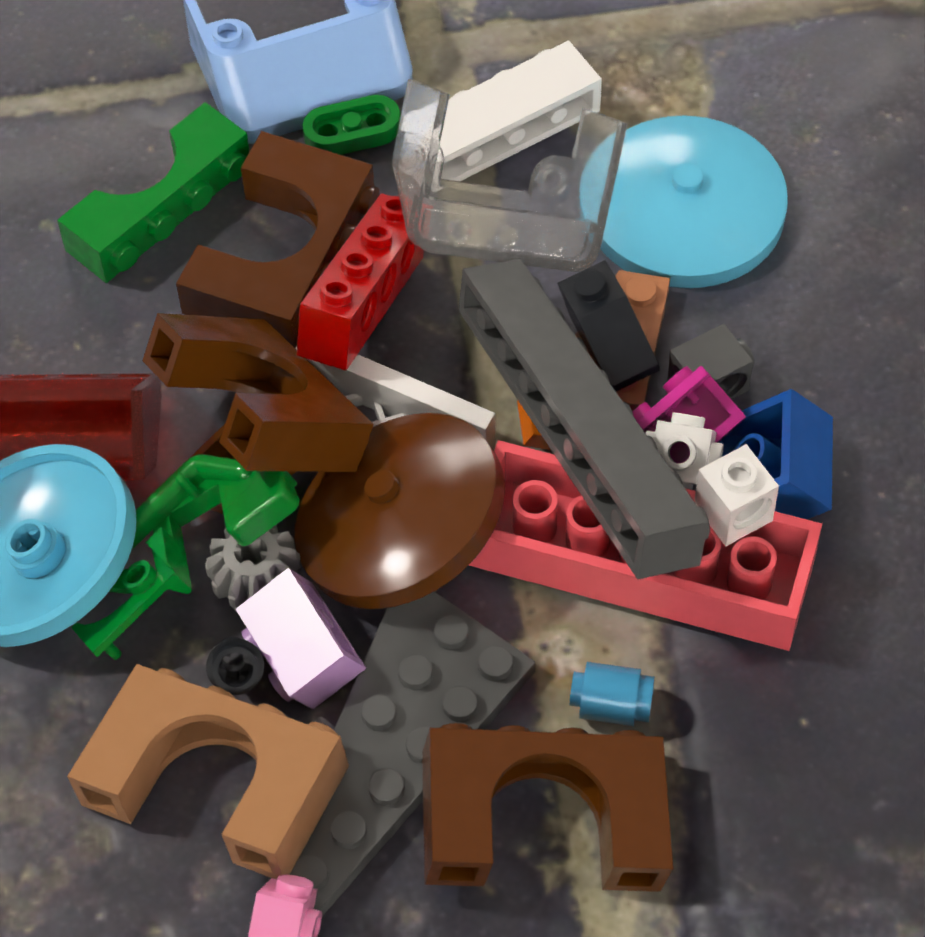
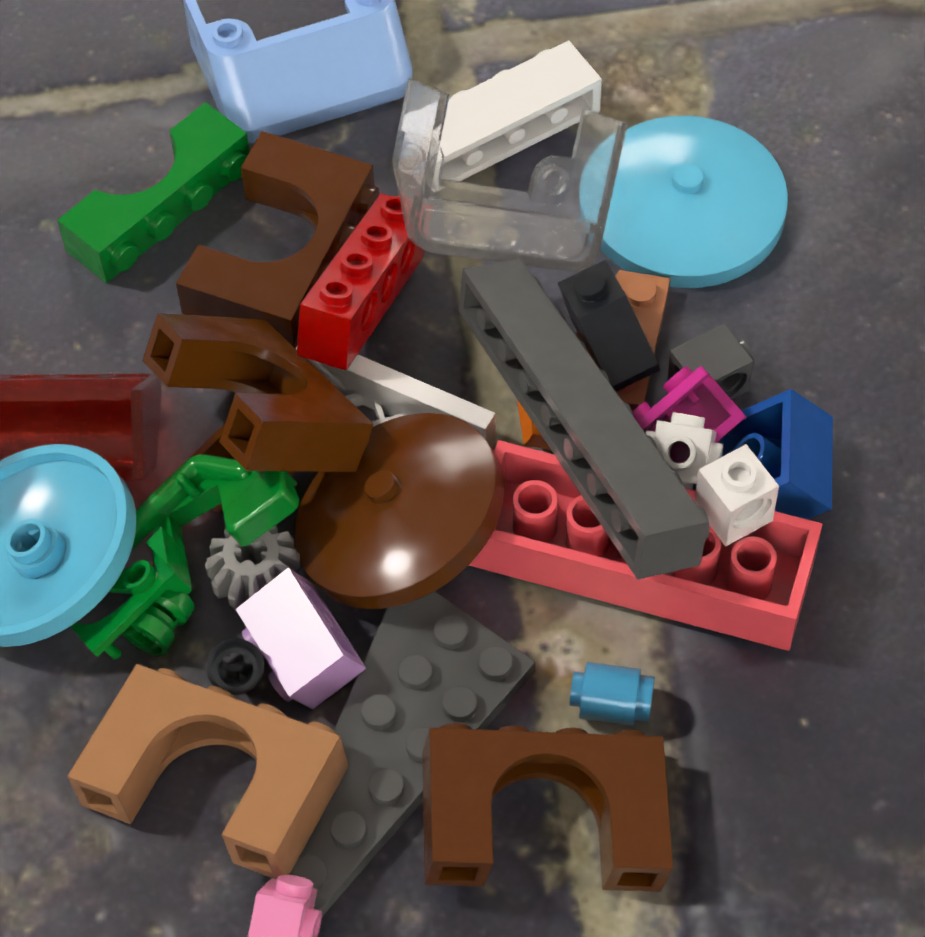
(156, 625): none -> green wheel
(351, 123): green plate -> none

